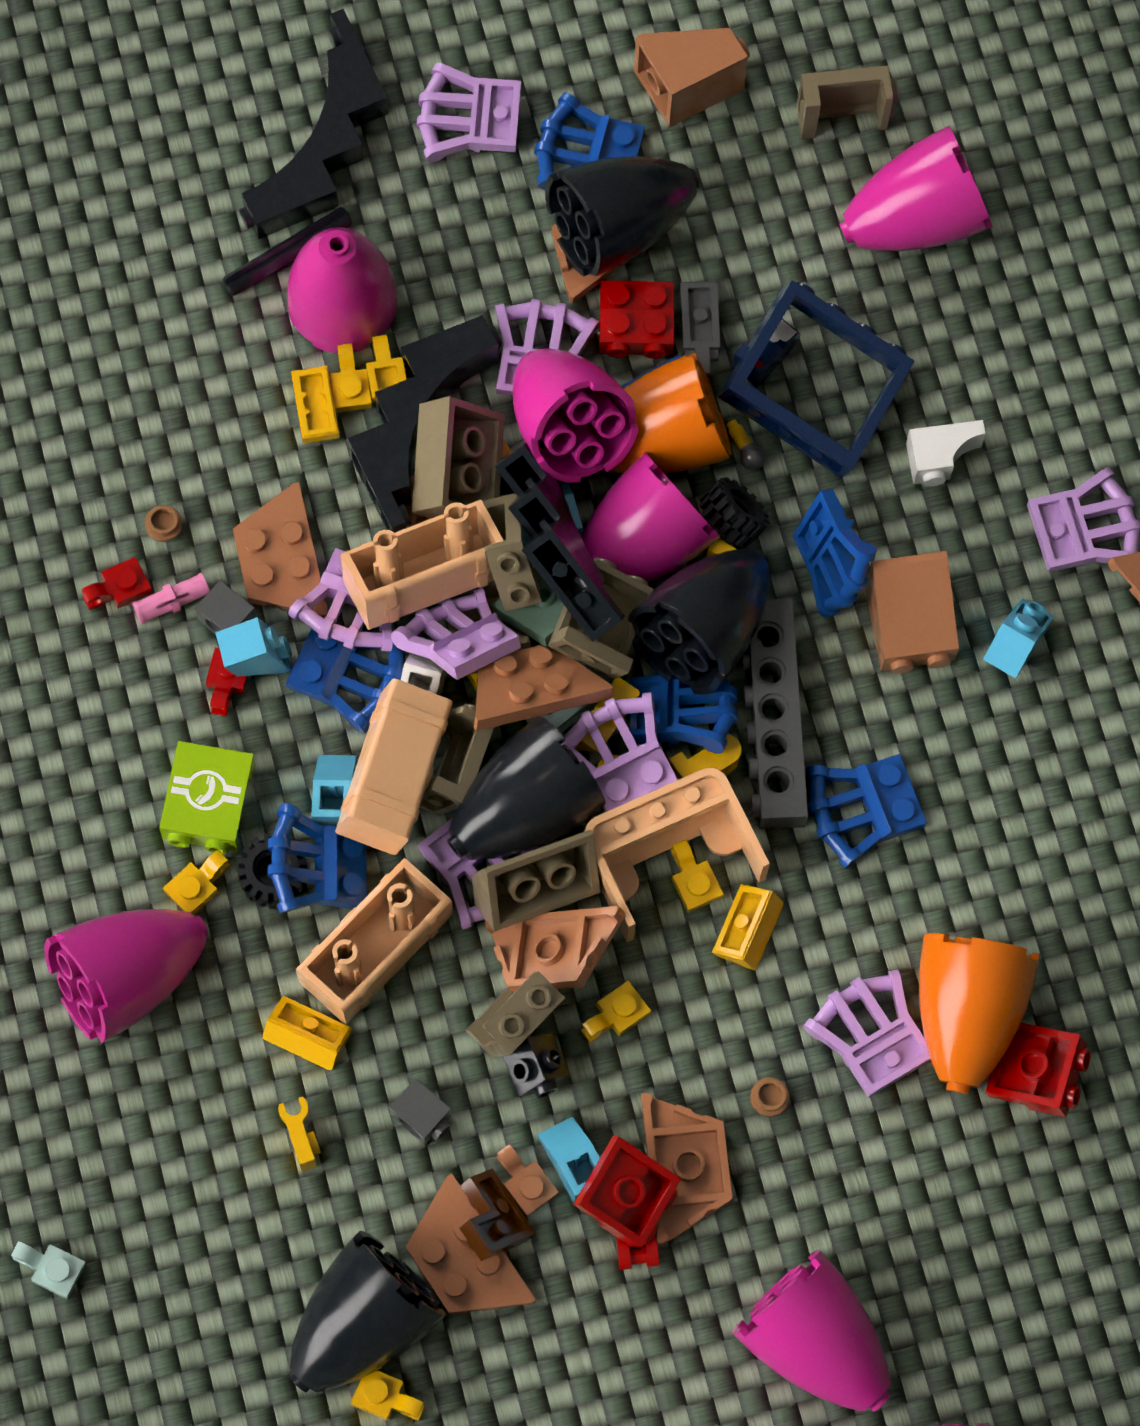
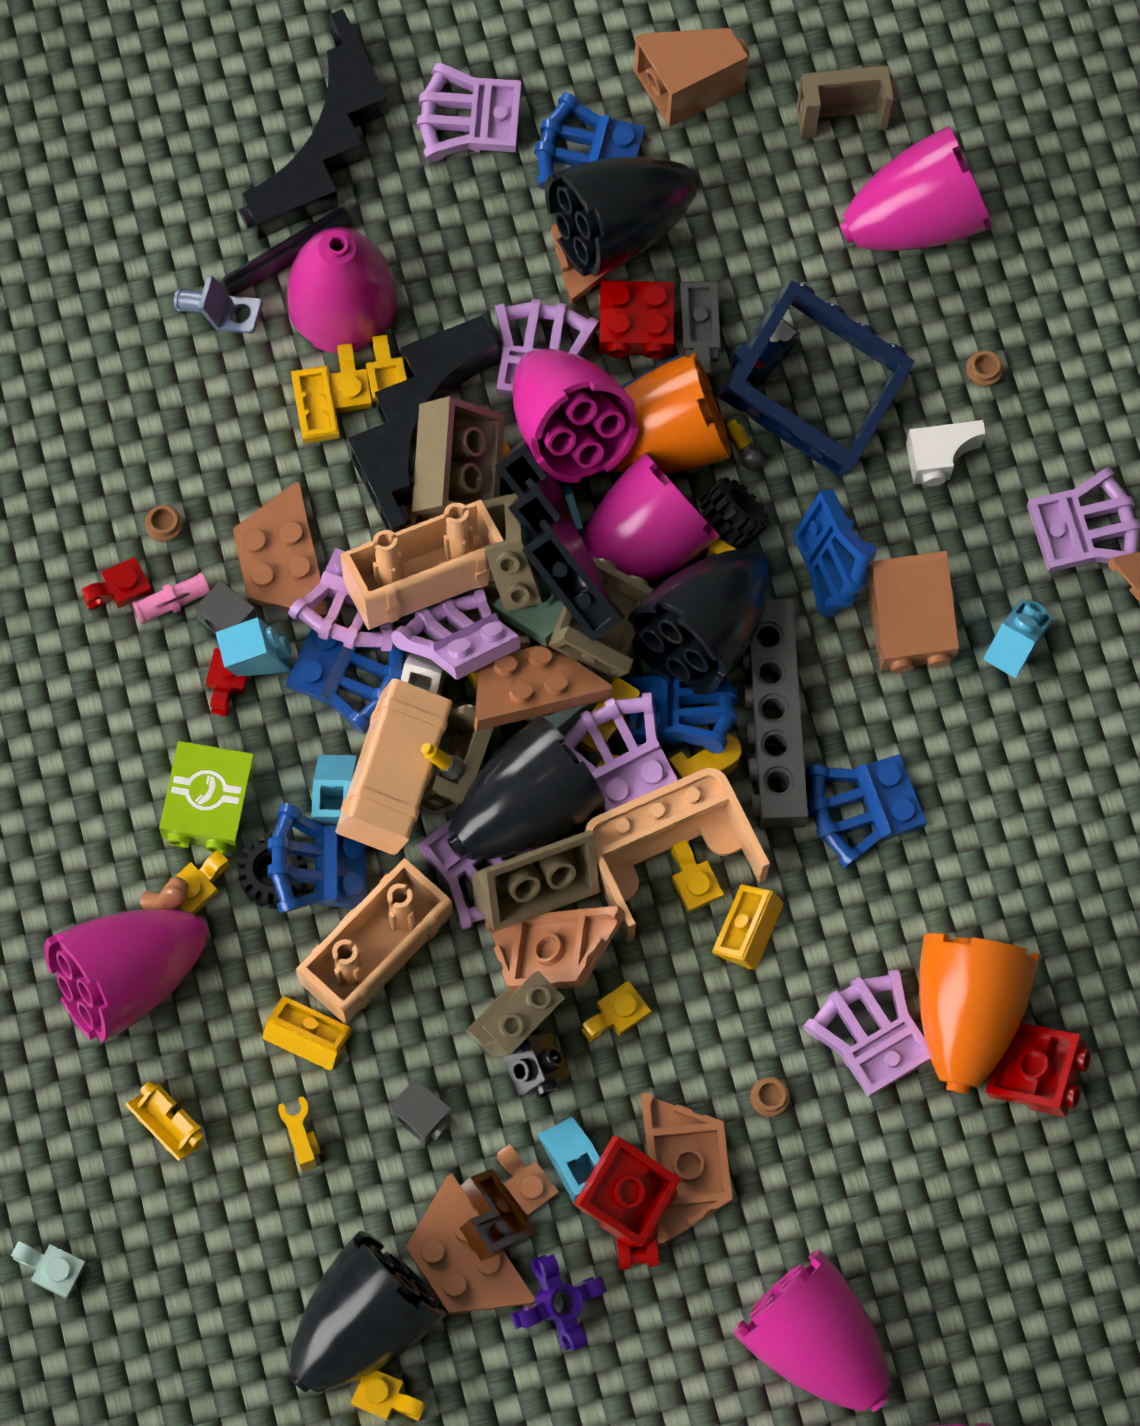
(170, 897): none -> nougat arm
(176, 1132): none -> yellow hinge
(218, 306): none -> sand blue bracket
(450, 766): none -> piece
(569, 1332): none -> dark purple pin
(984, 368): none -> medium nougat plate

